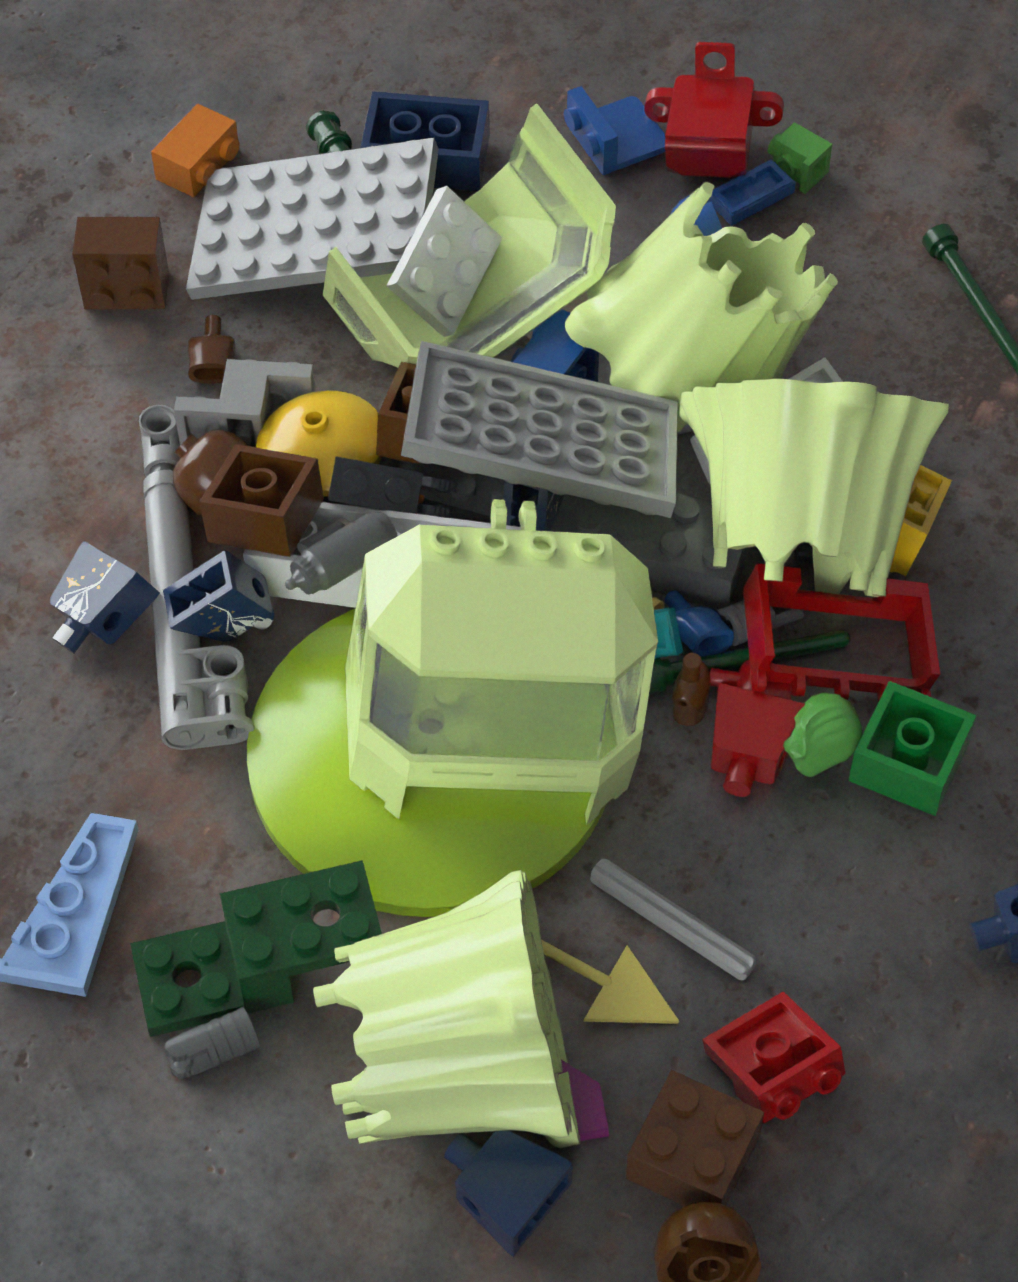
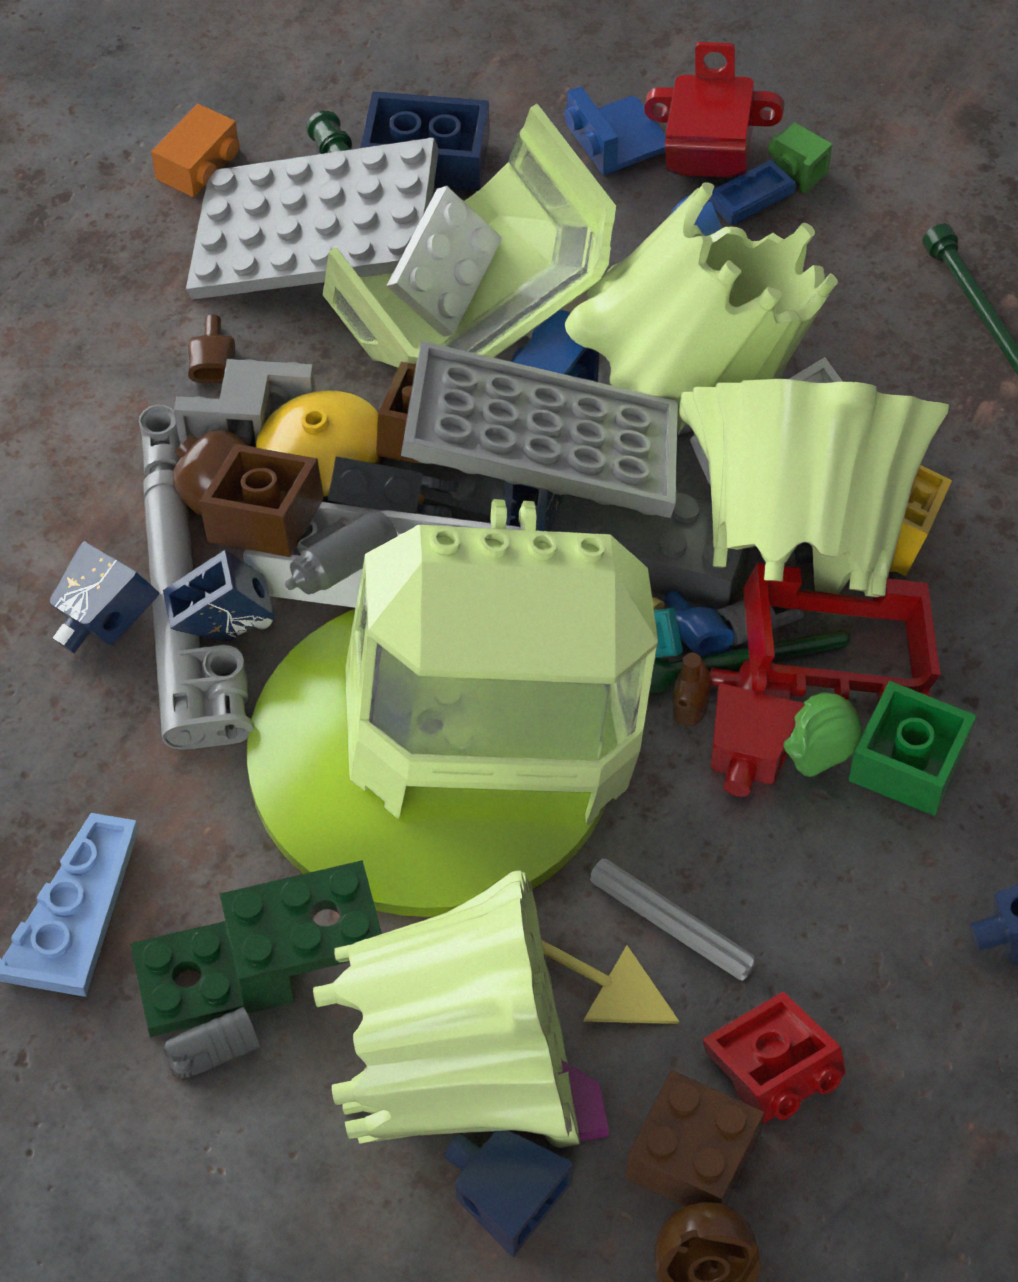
(121, 262): reddish brown brick -> none

